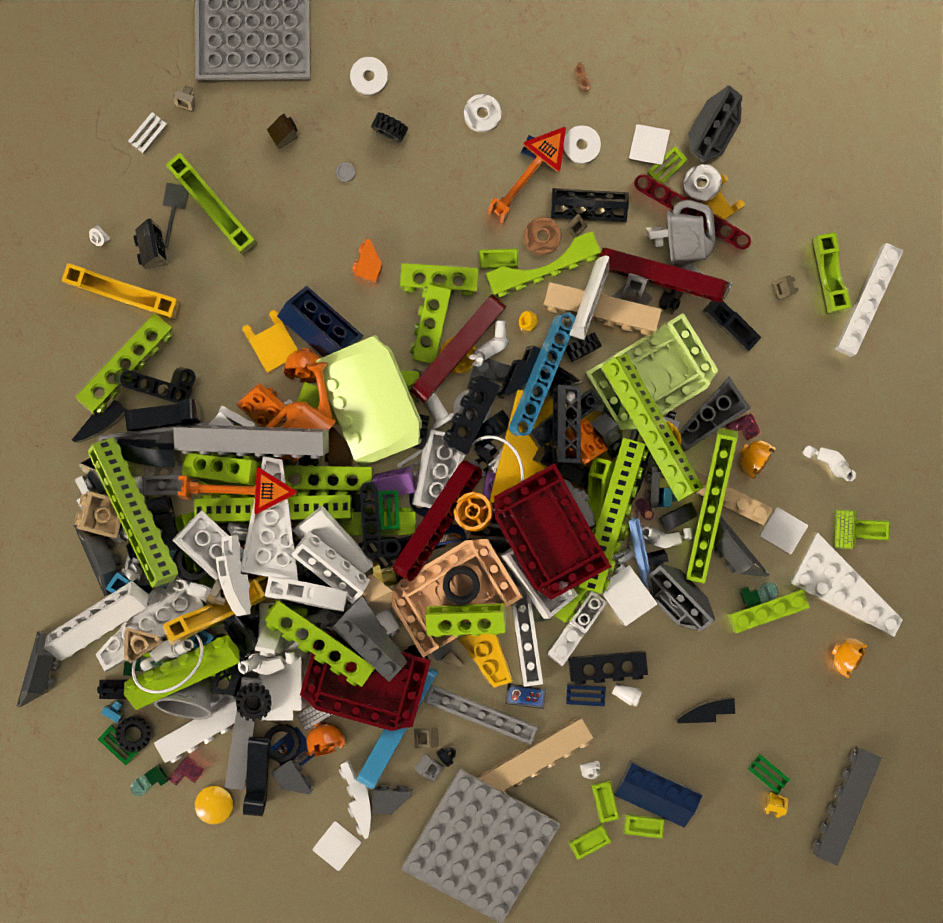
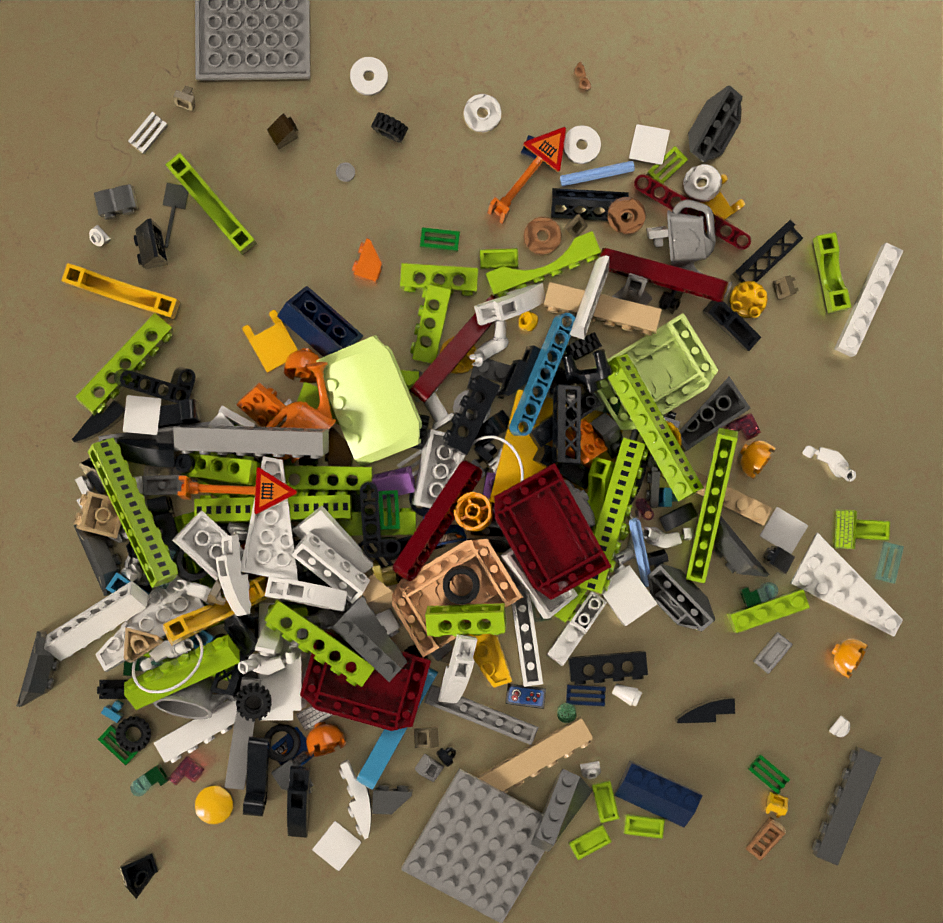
(116, 201): none -> dark grey brick
(138, 873): none -> black slope
(141, 415): none -> white sticker
(184, 463): none -> black tile
(298, 801): none -> black slope
(438, 239): none -> green tile
(459, 669): none -> white slope
(511, 305): none -> white slope
(562, 805): none -> dark grey wedge
(566, 713): none -> clear green tile
(589, 377): none -> black connector
(597, 173): none -> light blue axle
(624, 205): none -> medium nougat tile
(748, 299): none -> yellow dish
(770, 842): none -> medium nougat slope
(772, 652): none -> light grey tile
(778, 559): none -> black slope
(789, 226): none -> black fence
(840, 727): none -> white plate
(896, 564): none -> clear light blue tile

